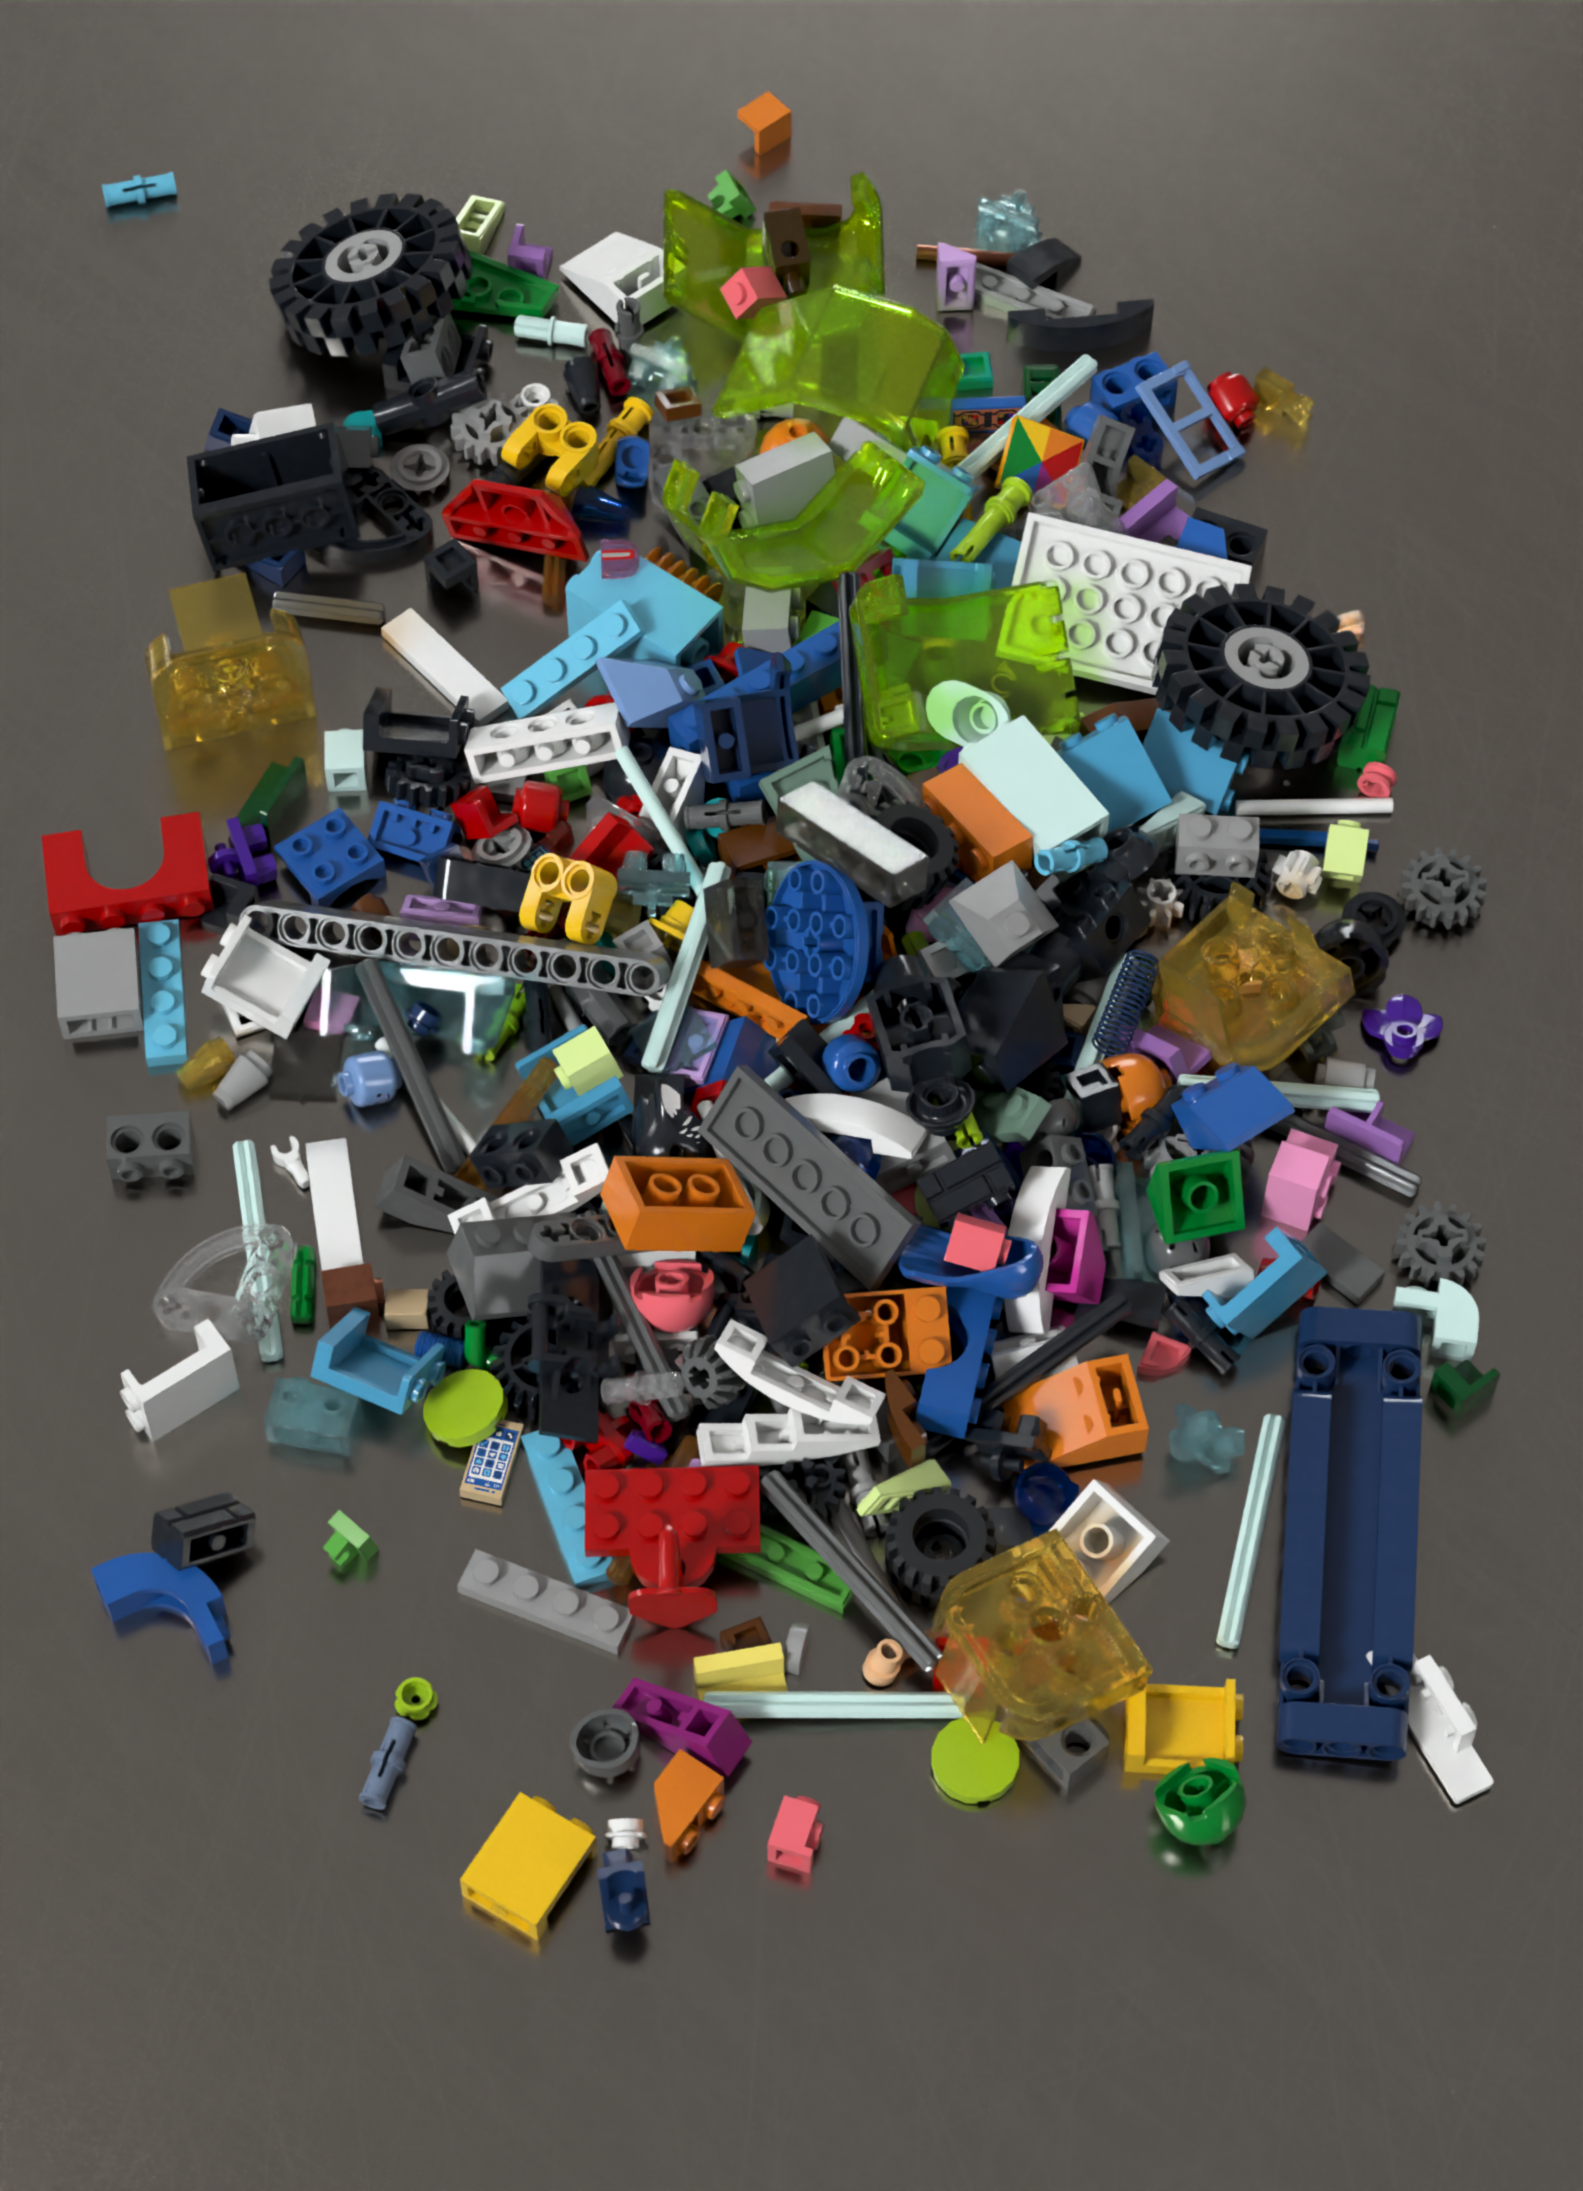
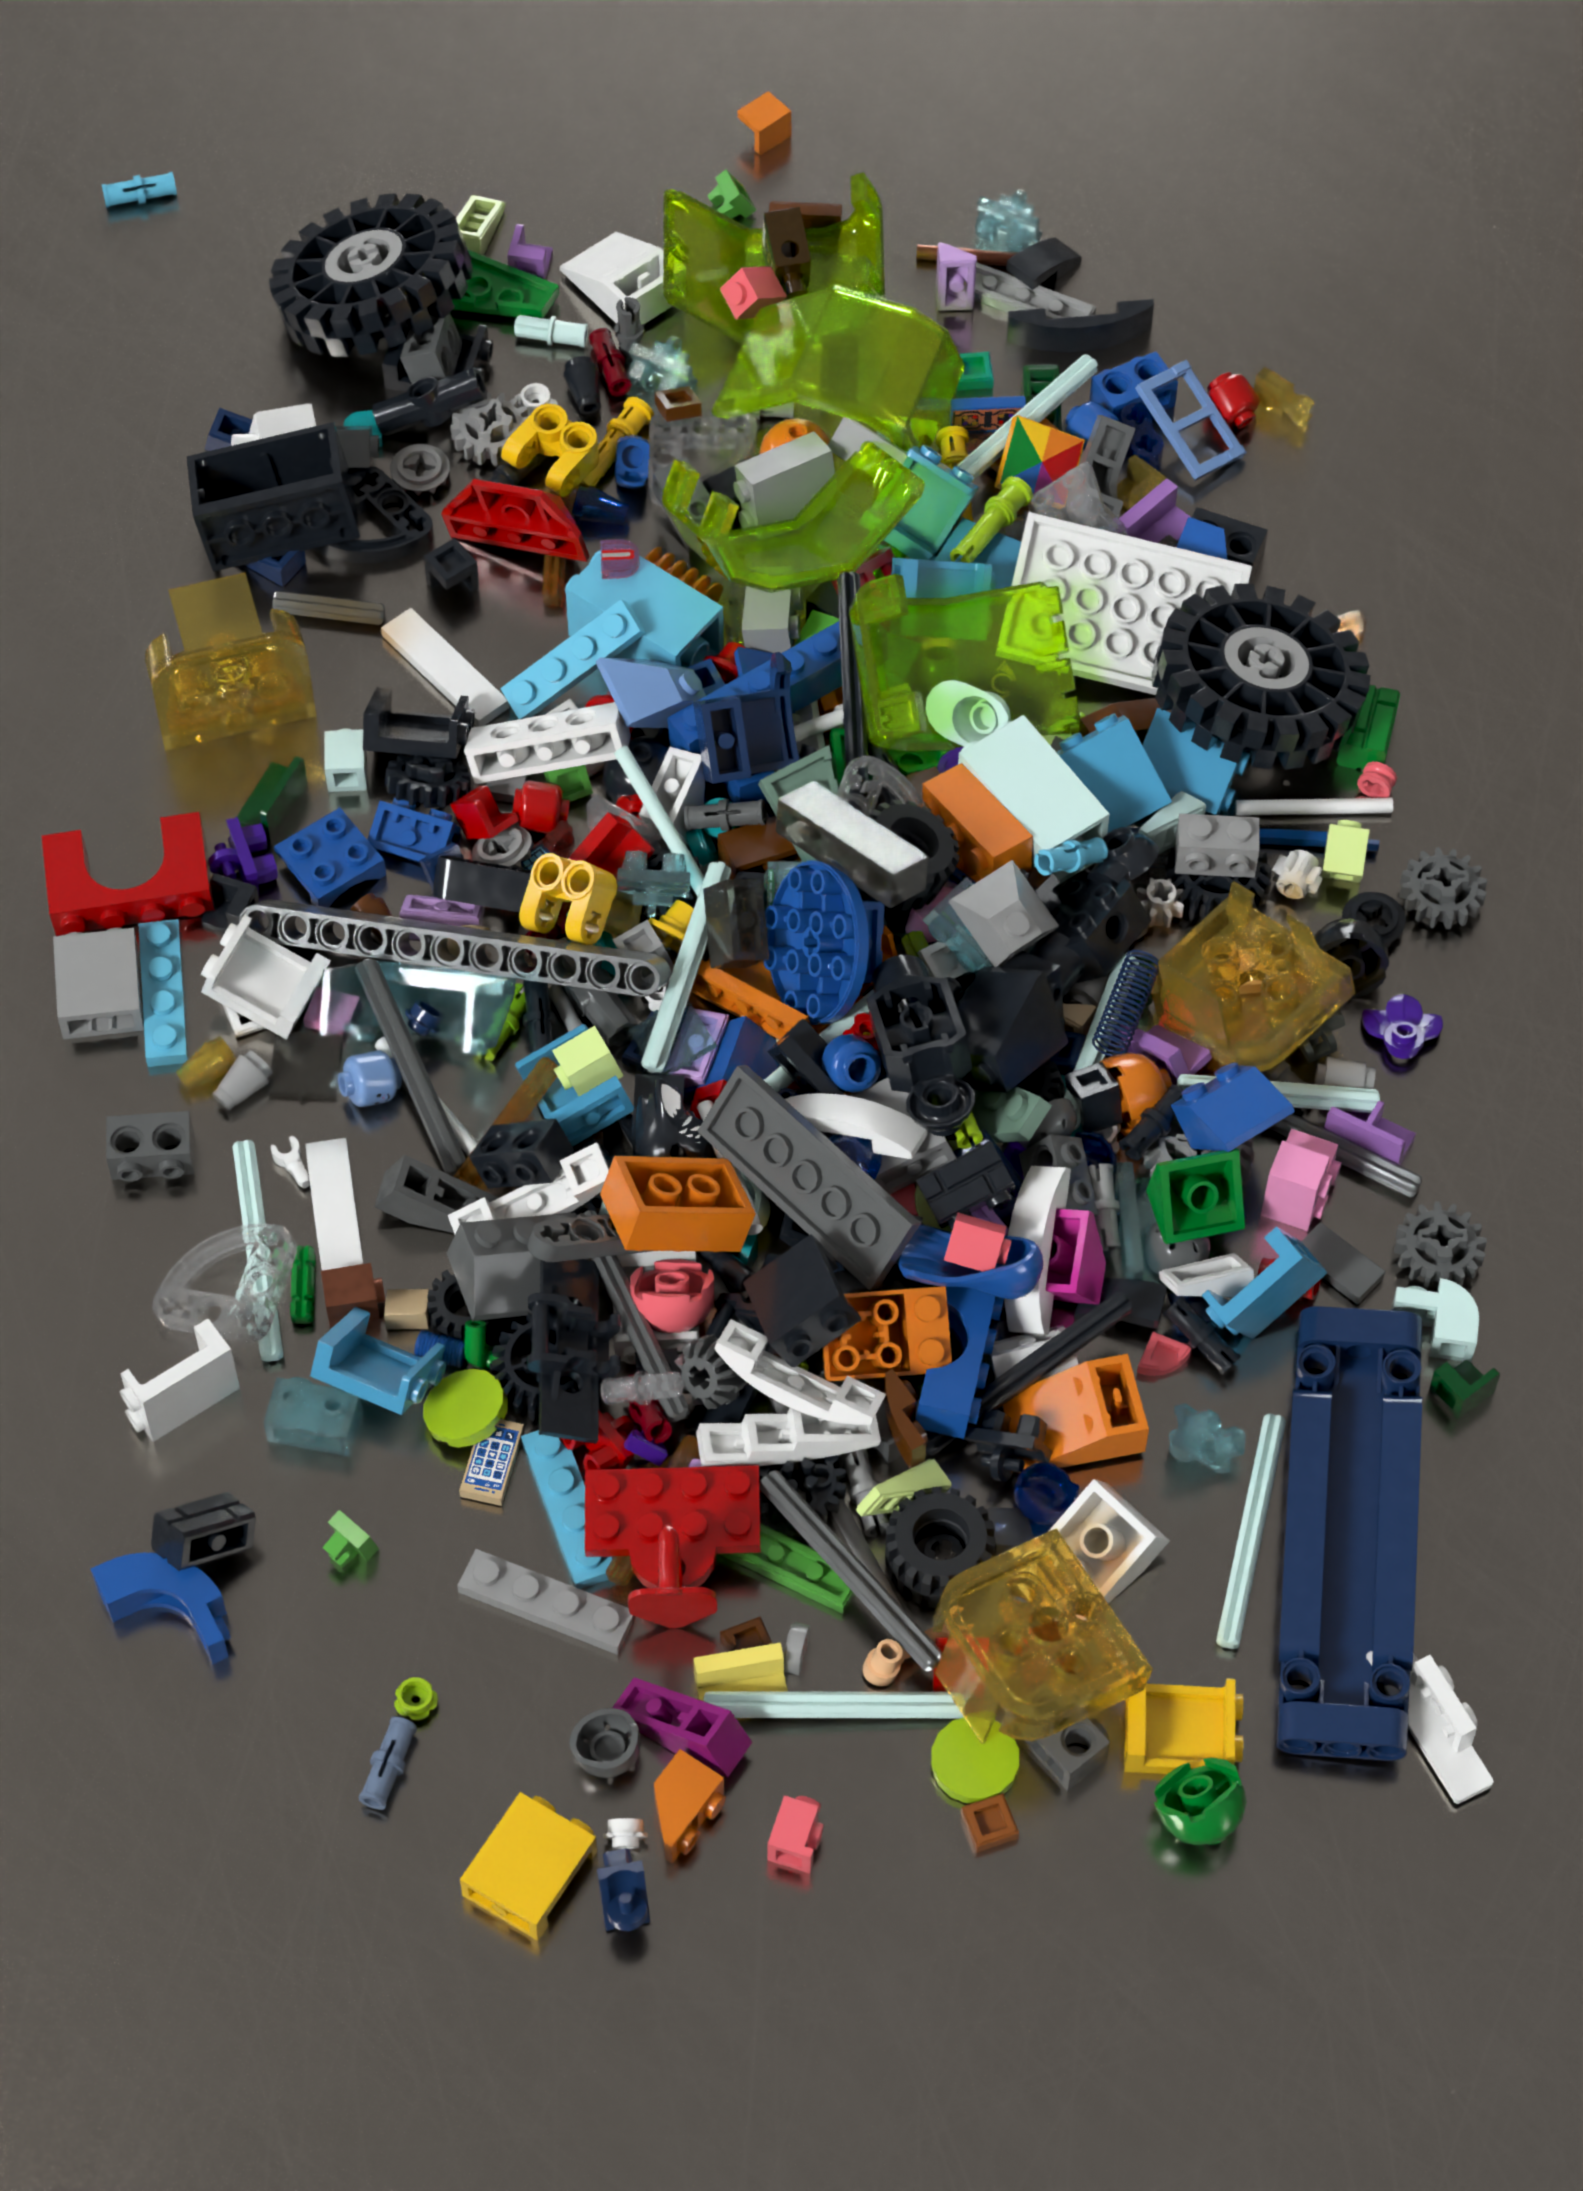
(990, 1823): none -> dark orange tile

